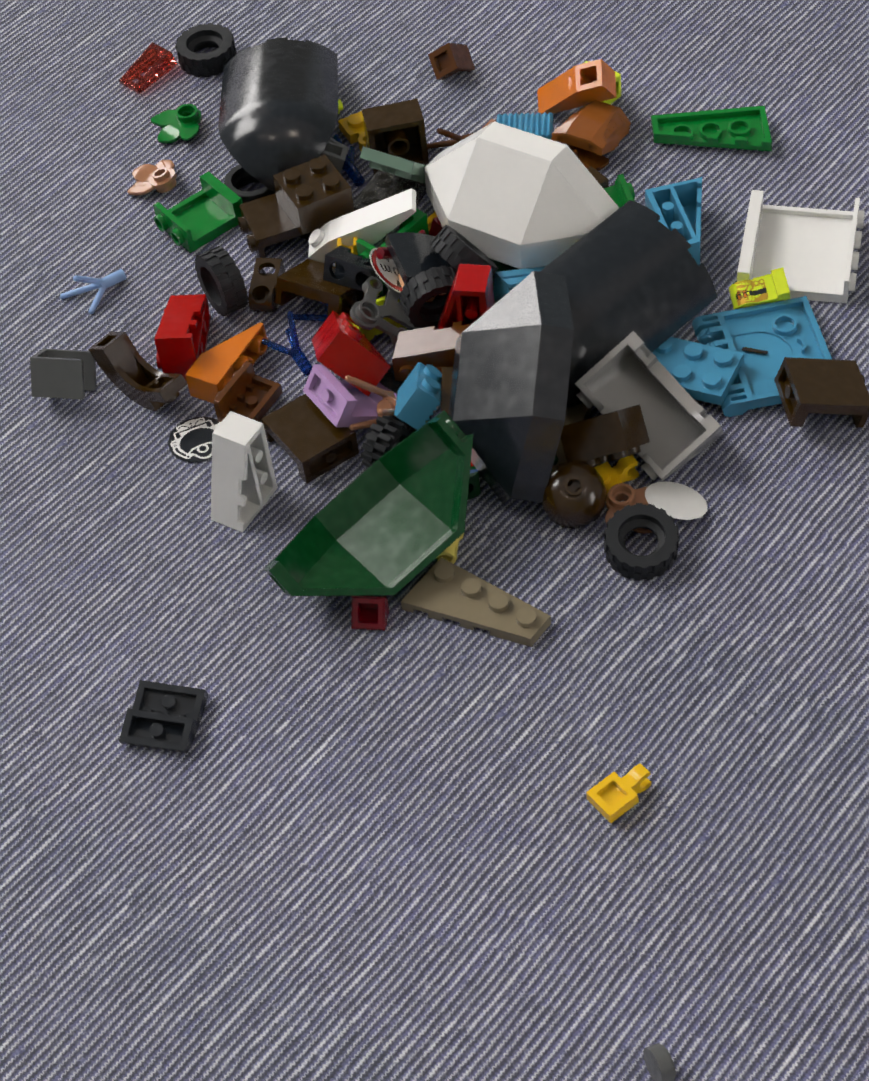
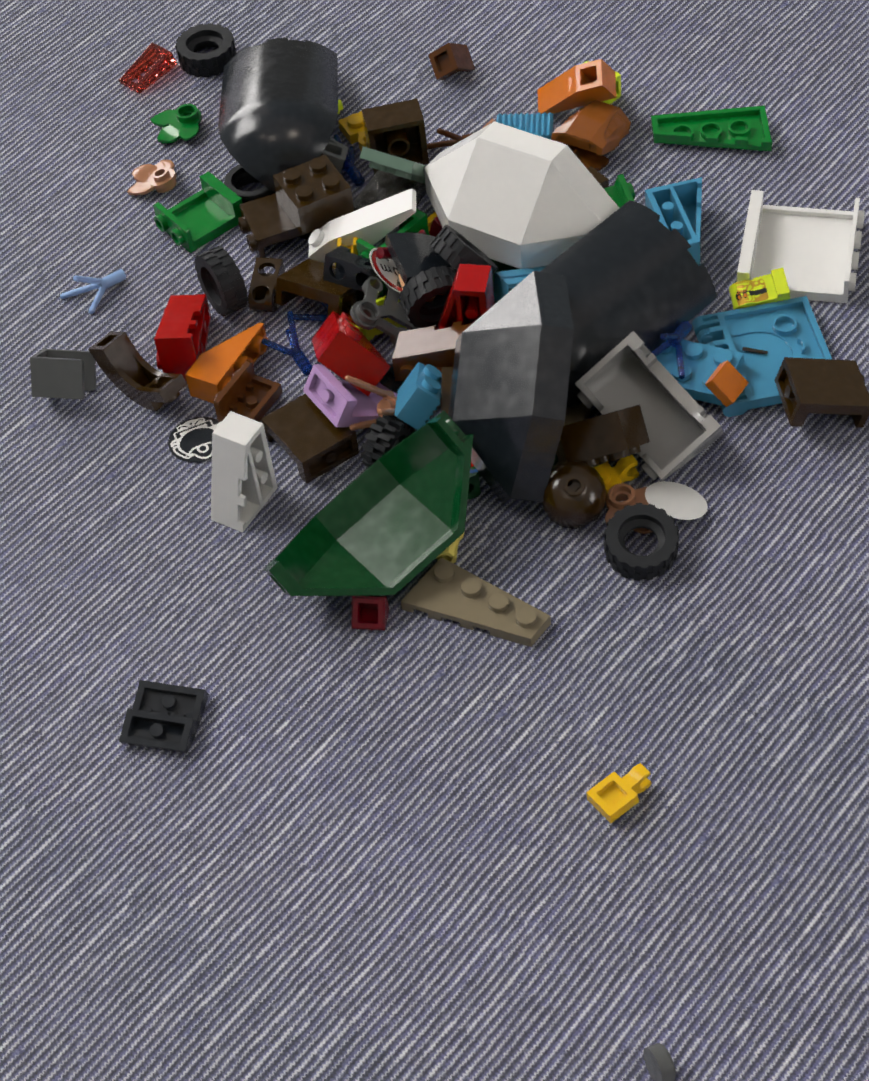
(675, 341): none -> clear blue plant
(726, 383): none -> orange tile

